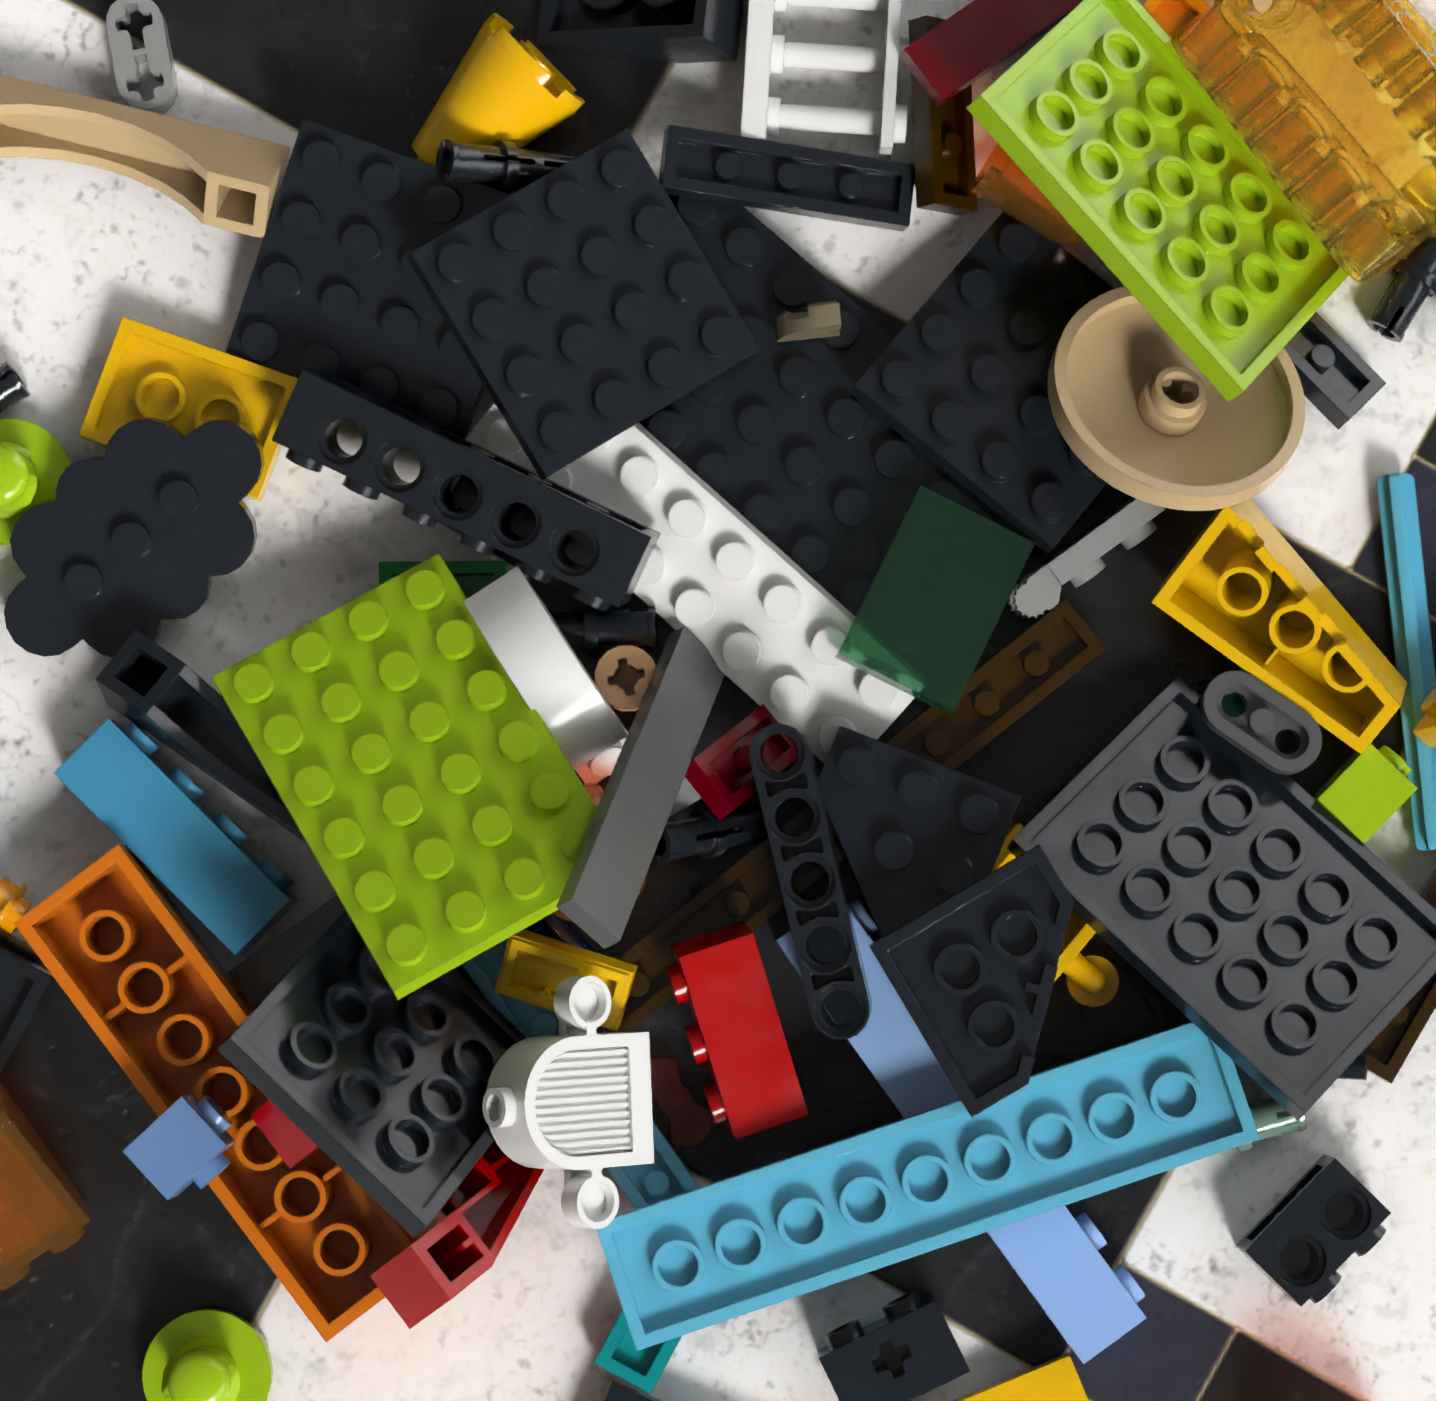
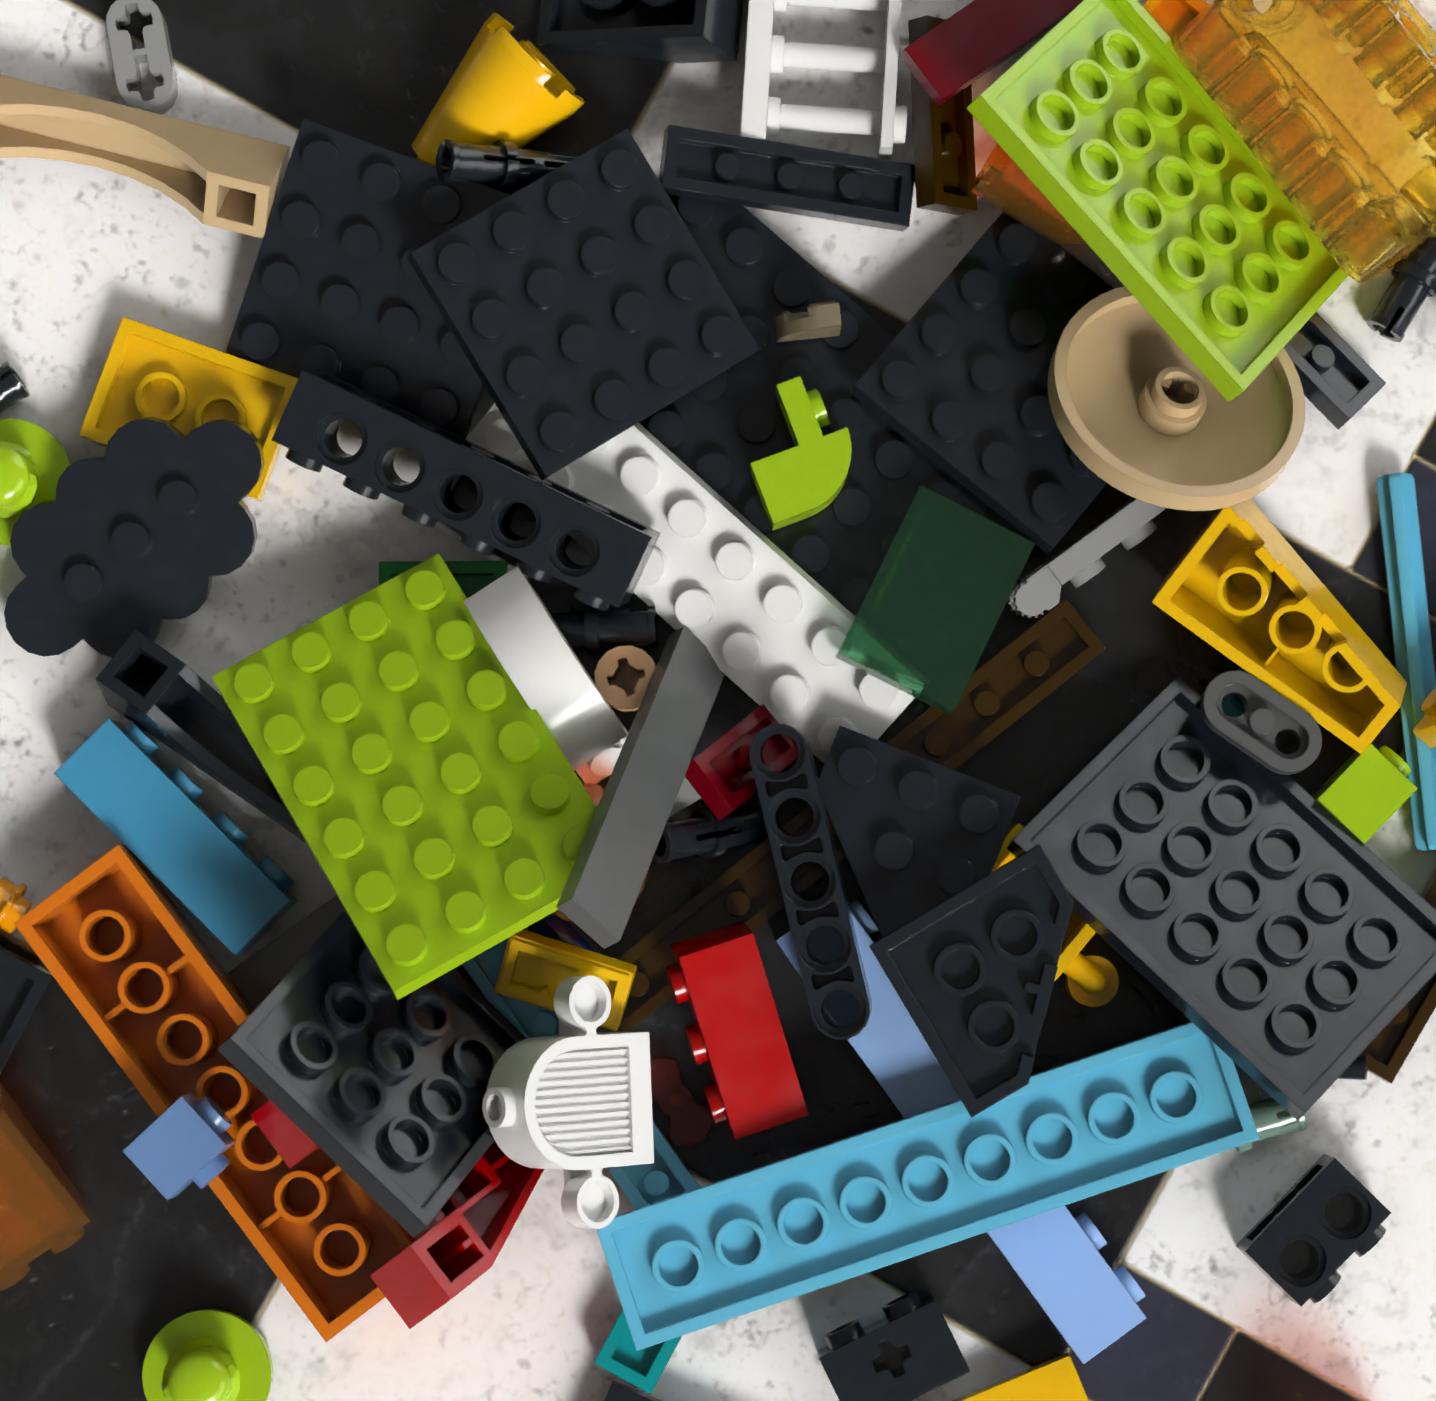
(811, 473): none -> lime brick

